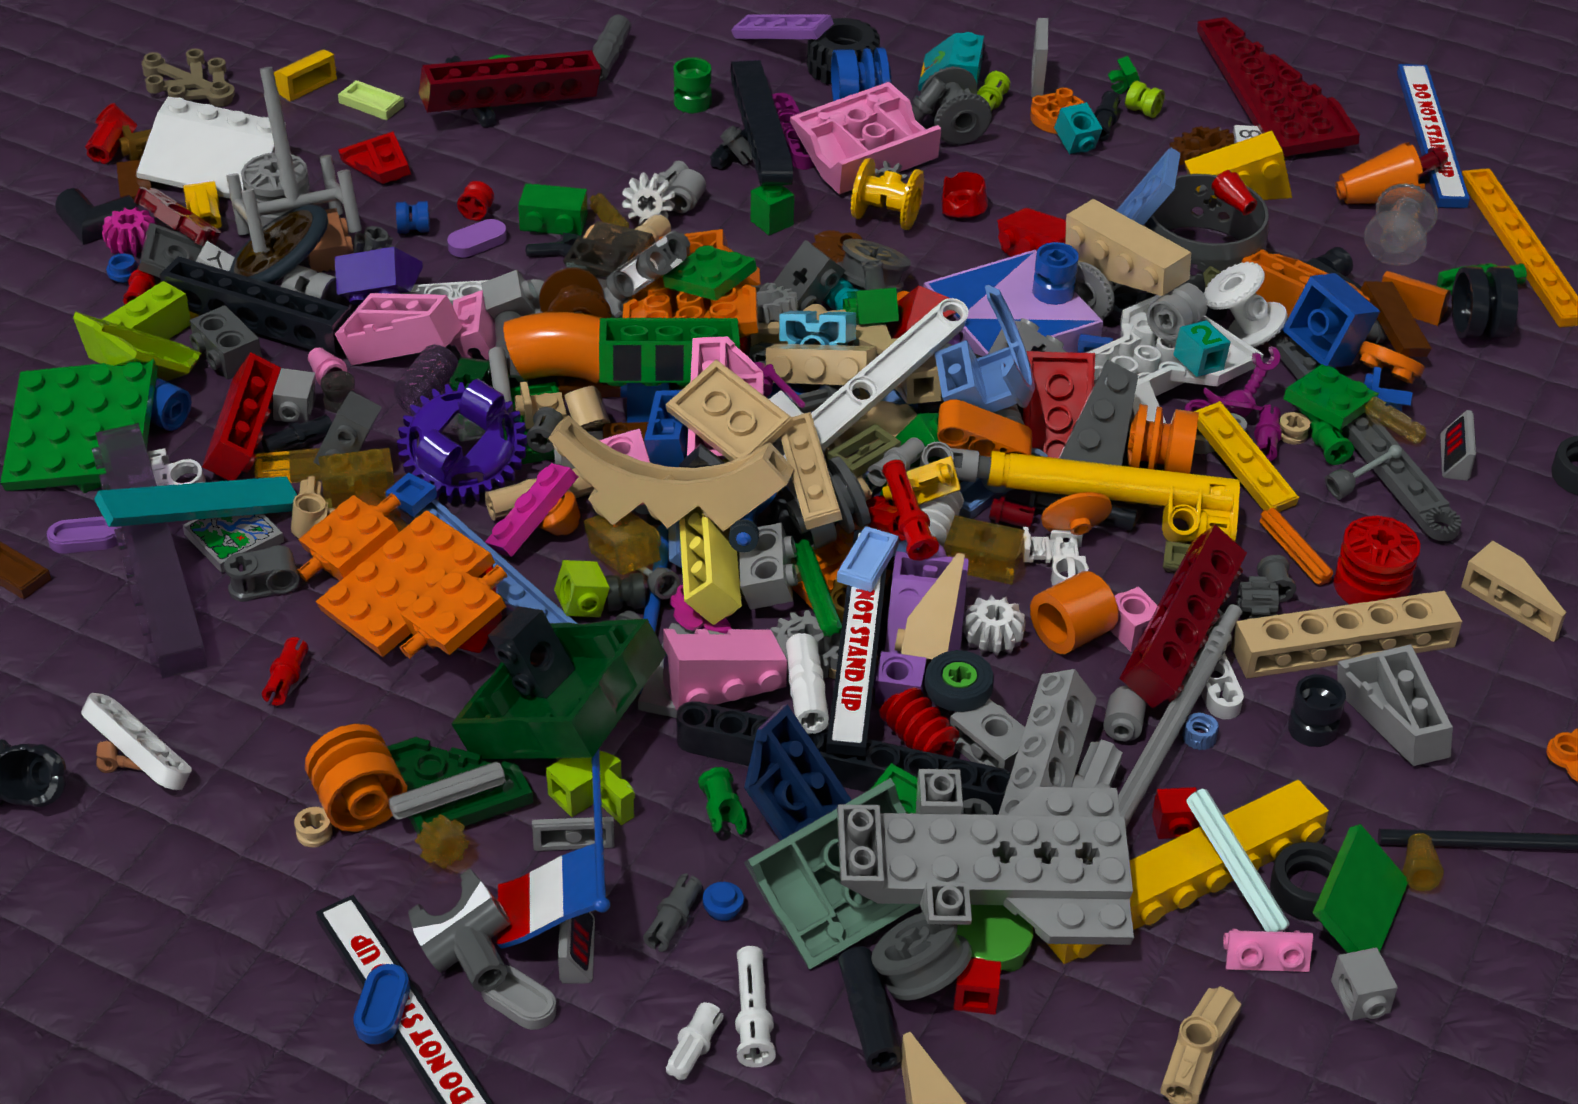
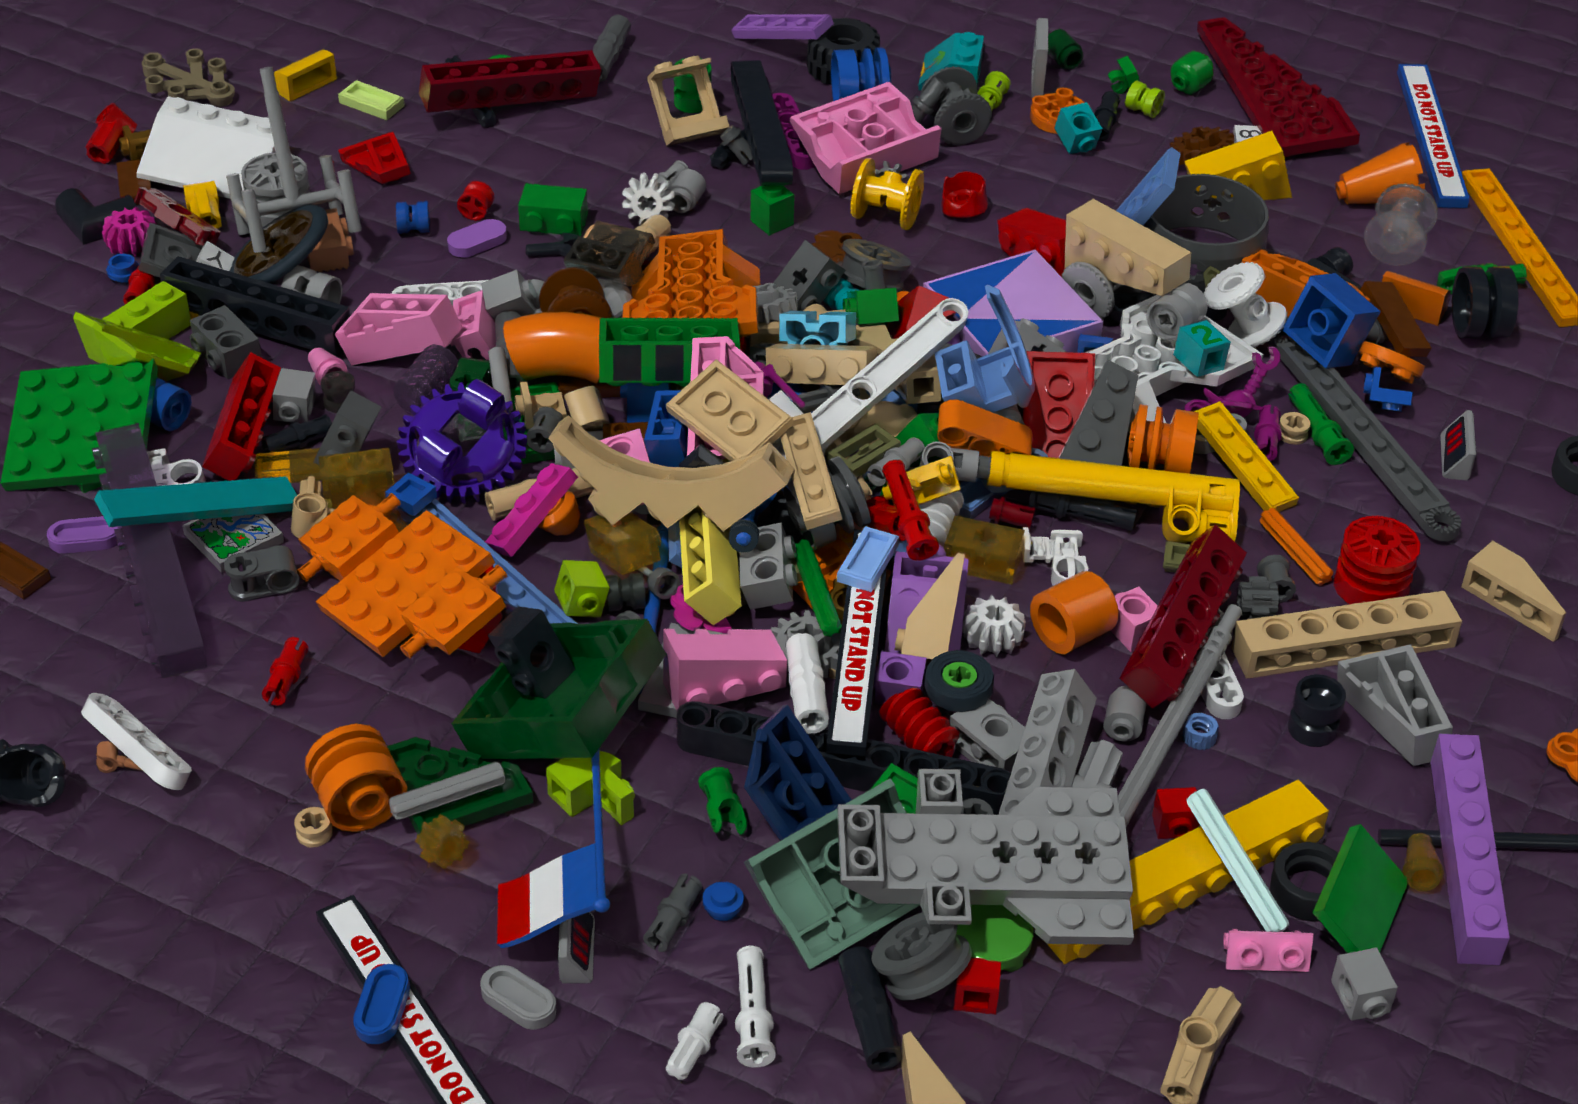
(372, 239): dark grey gear -> none
(375, 271): dark purple slope -> none
(465, 934): dark grey connector -> none
(570, 833): light grey slope -> none
(607, 211): clear yellow axle -> none
(649, 265): dark grey connector -> none
(689, 127): none -> tan window
(710, 272): green plate -> none
(1055, 273): blue wheel -> none
(1064, 49): none -> dark green brick
(1077, 512): orange dish -> none
(1192, 72): none -> green head
(1233, 191): red cone -> none
(1330, 396): green plate -> none
(1342, 482): dark grey hinge -> none
(1395, 420): clear yellow axle -> none
(1432, 160): dark red pin -> none
(1469, 850): none -> medium lavender brick

